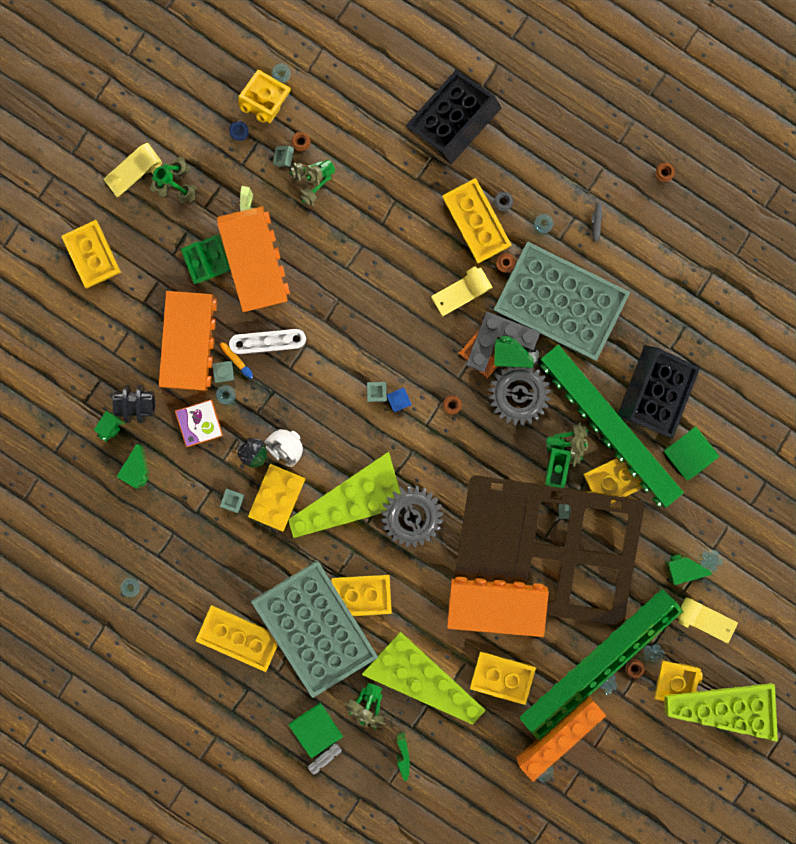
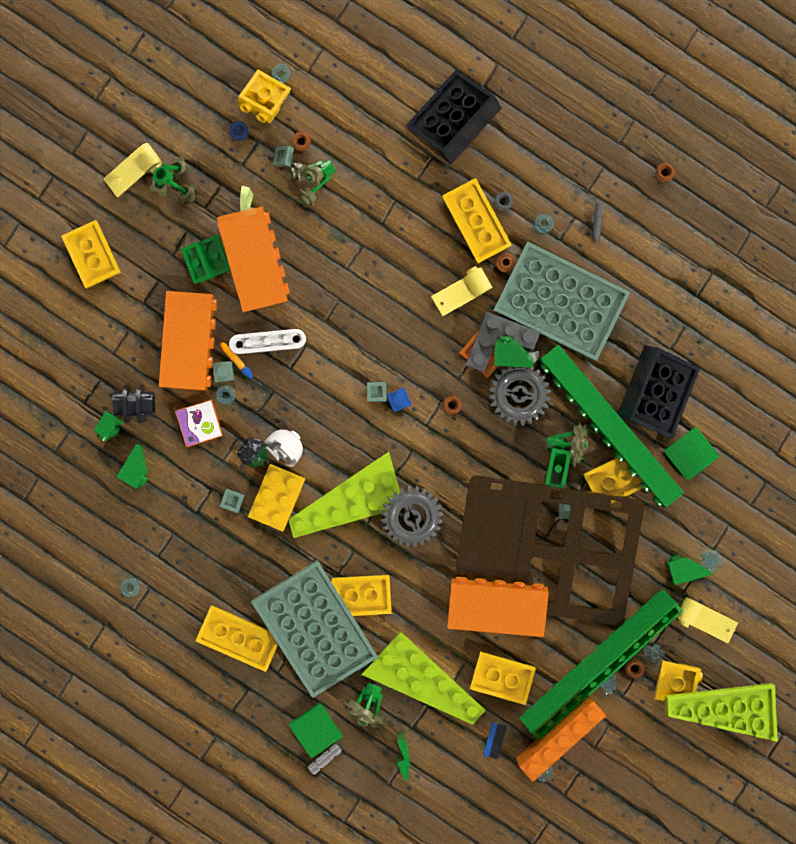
(495, 740): none -> black sticker

